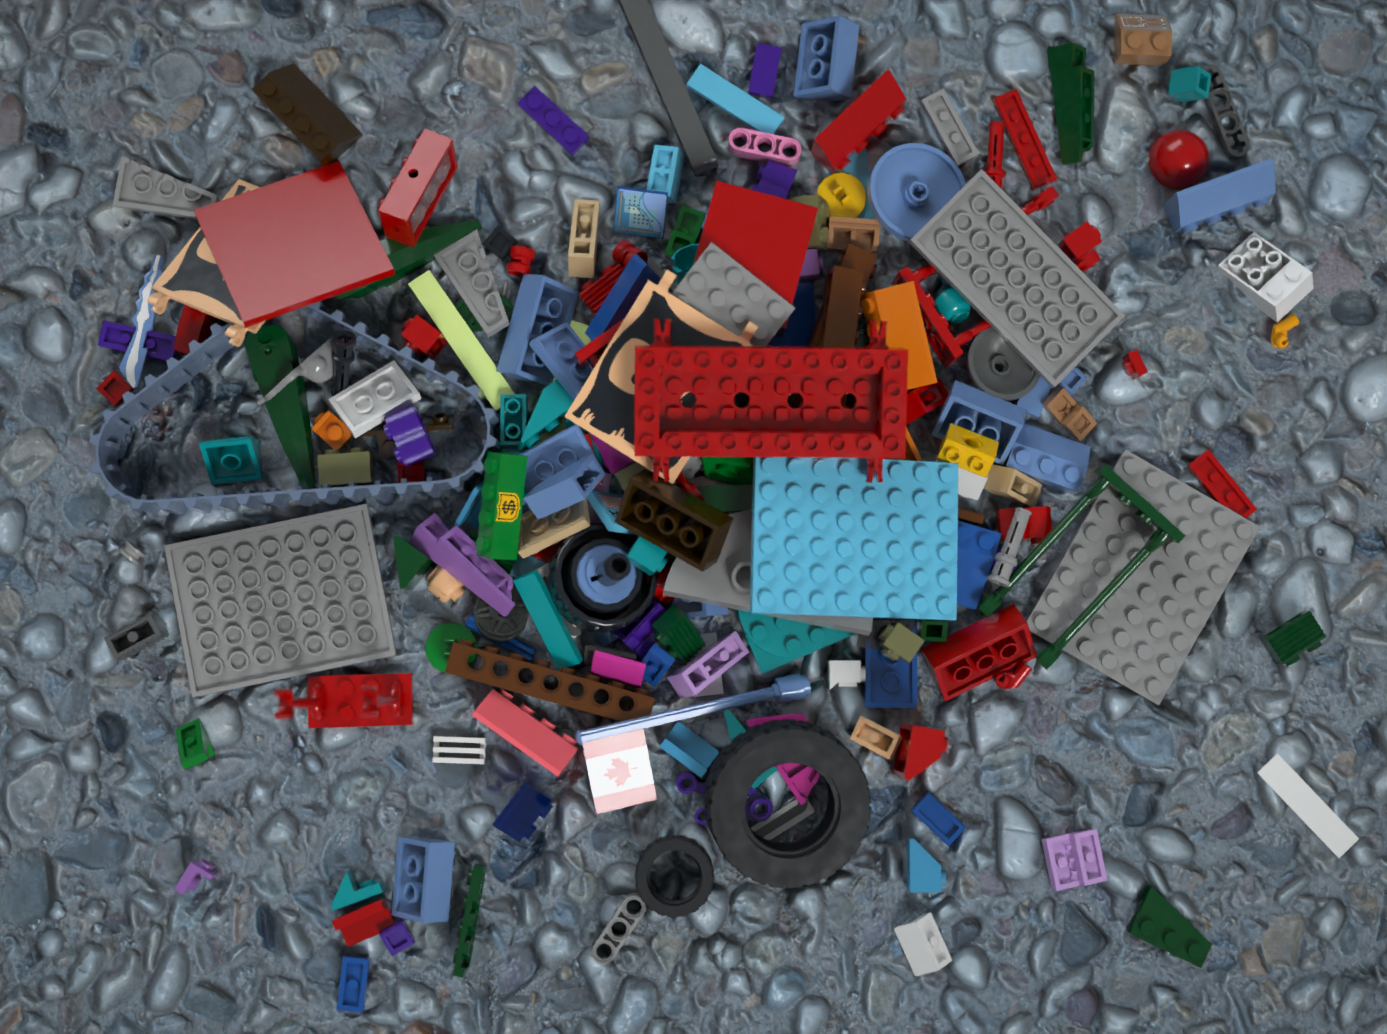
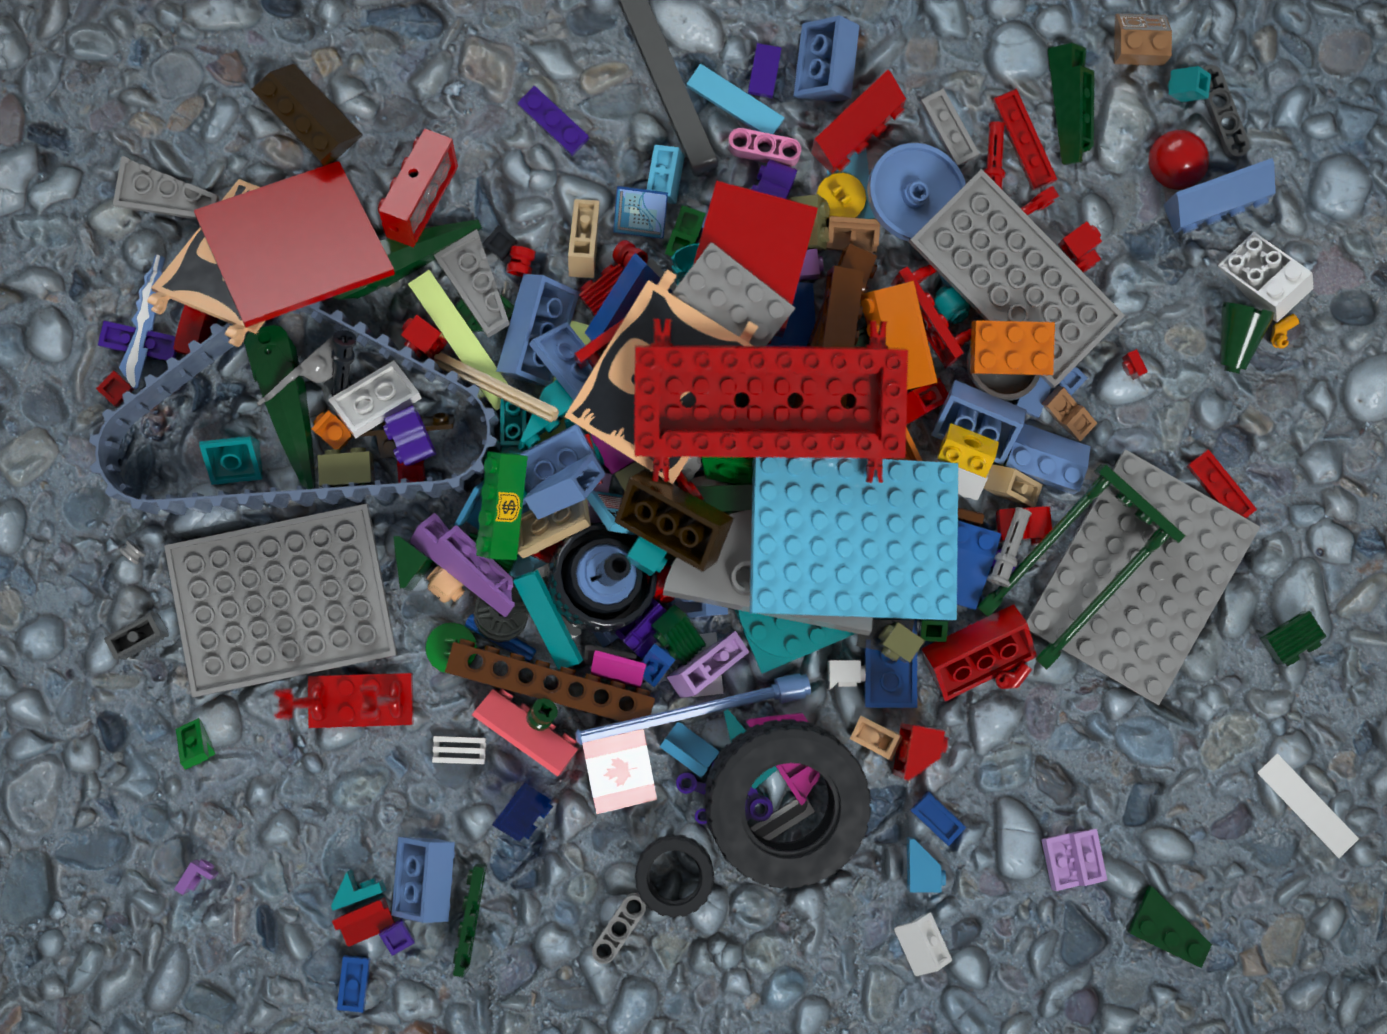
(497, 388): none -> tan axle
(538, 720): none -> dark green wheel
(1012, 348): none -> orange brick
(1241, 334): none -> dark green cone

